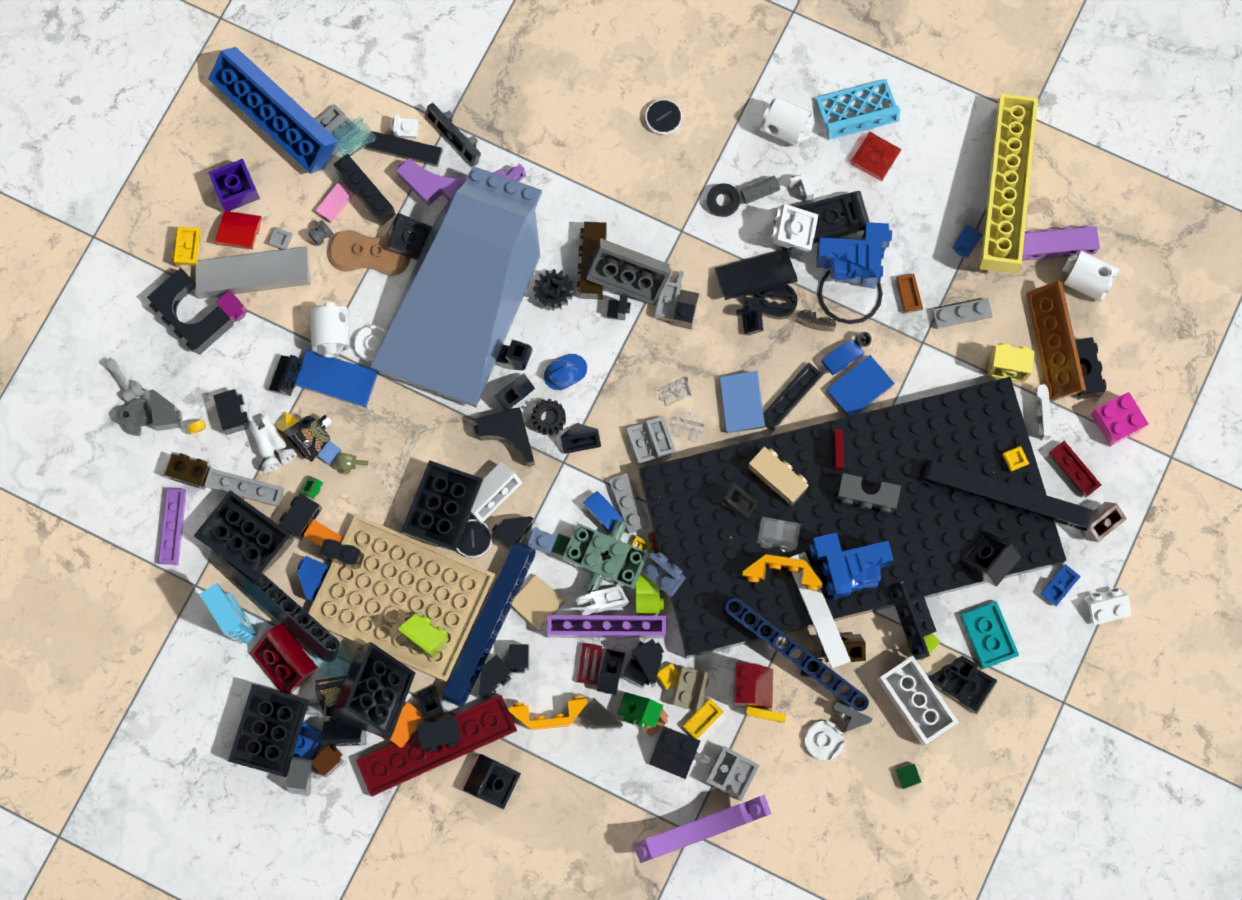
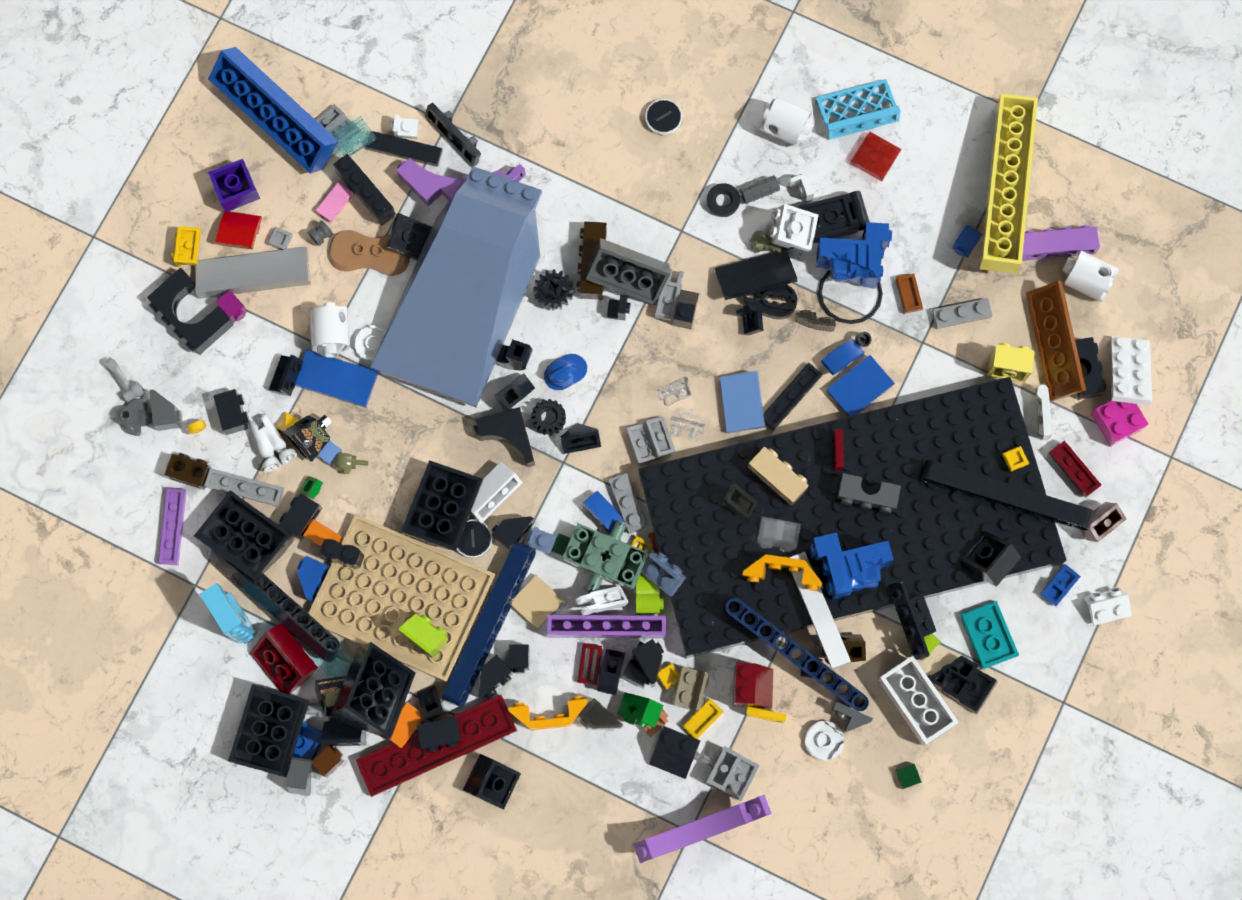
(761, 241): none -> olive piece
(1130, 370): none -> white plate

